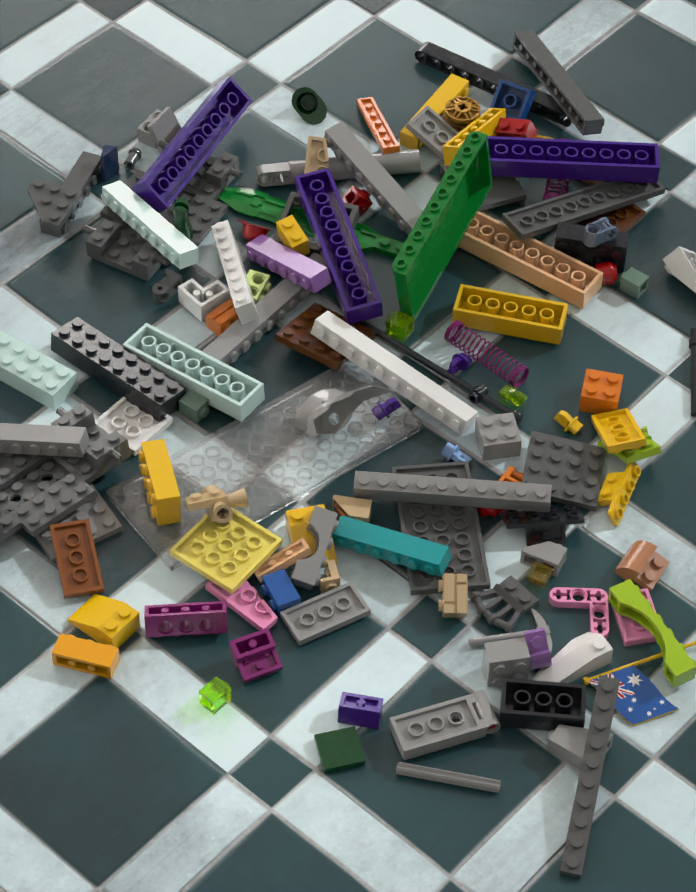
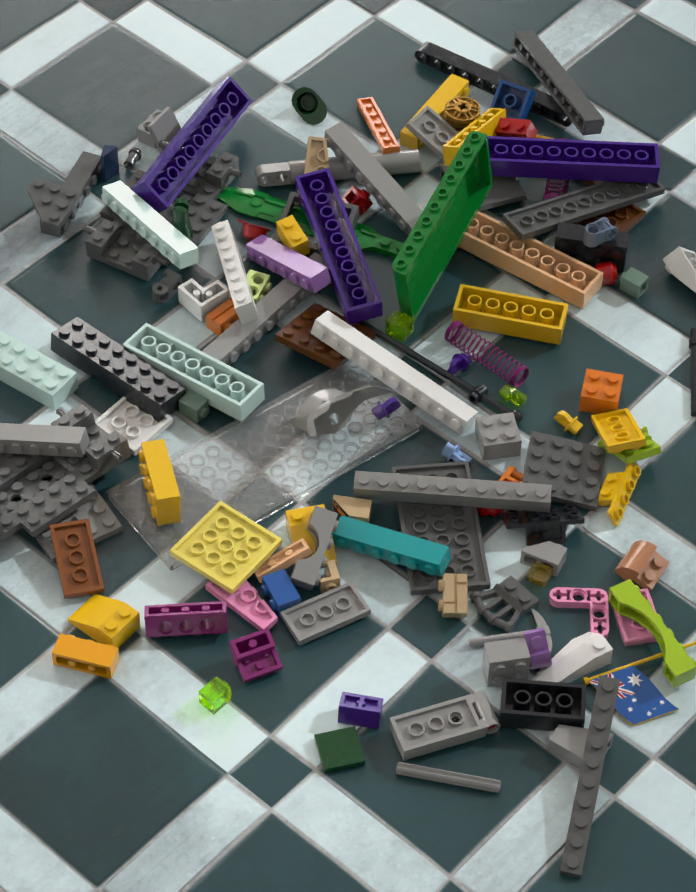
(217, 503): tan brick -> none

